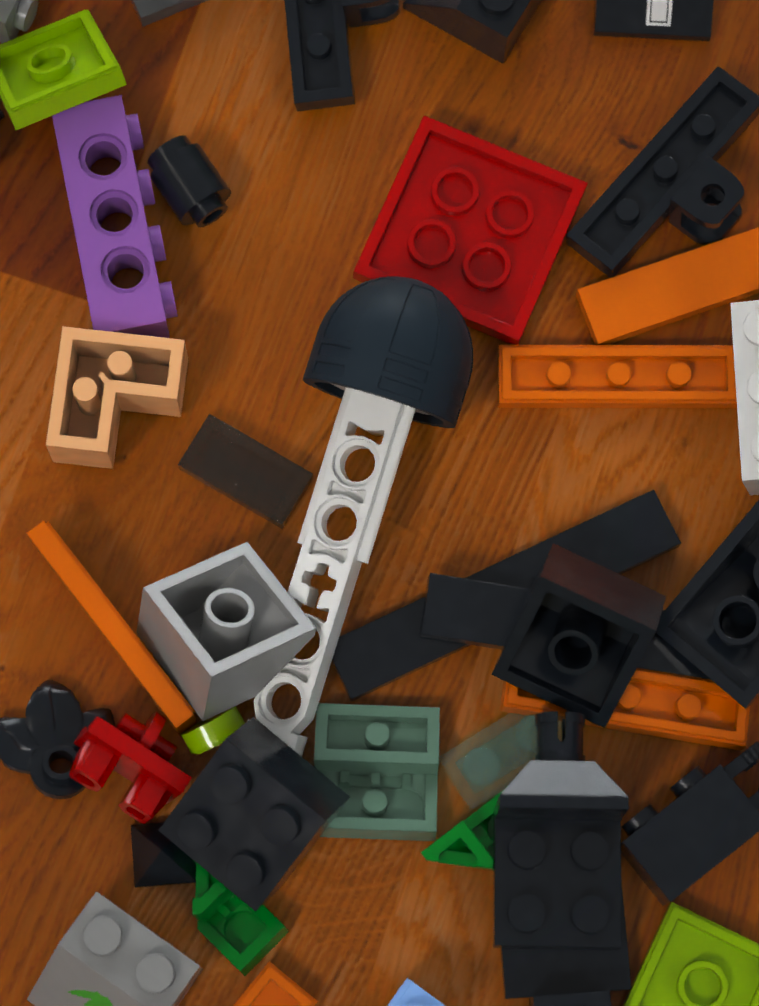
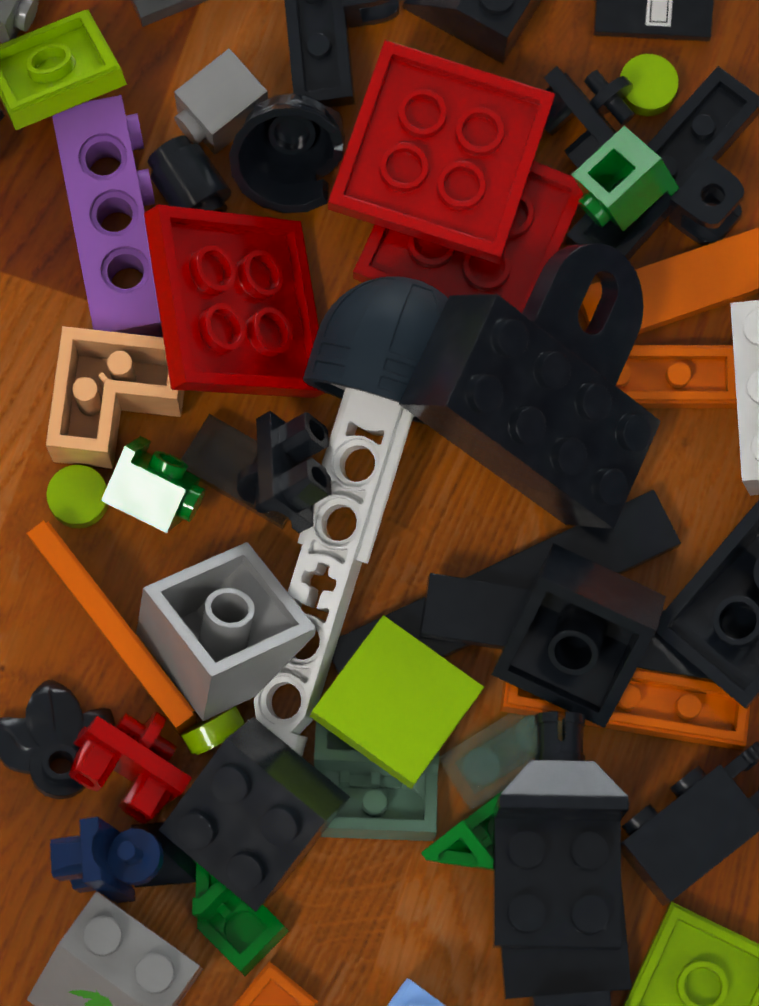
(76, 496): none -> lime tile
(106, 859): none -> dark blue hips
(153, 487): none -> brick
(217, 101): none -> light grey brick
(233, 301): none -> red plate
(283, 472): none -> black hips
(285, 150): none -> black helmet
(396, 701): none -> lime tile
(441, 151): none -> red plate
(541, 393): none -> black brick
(572, 102): none -> black hips
(622, 180): none -> green brick
(653, 83): none -> lime tile

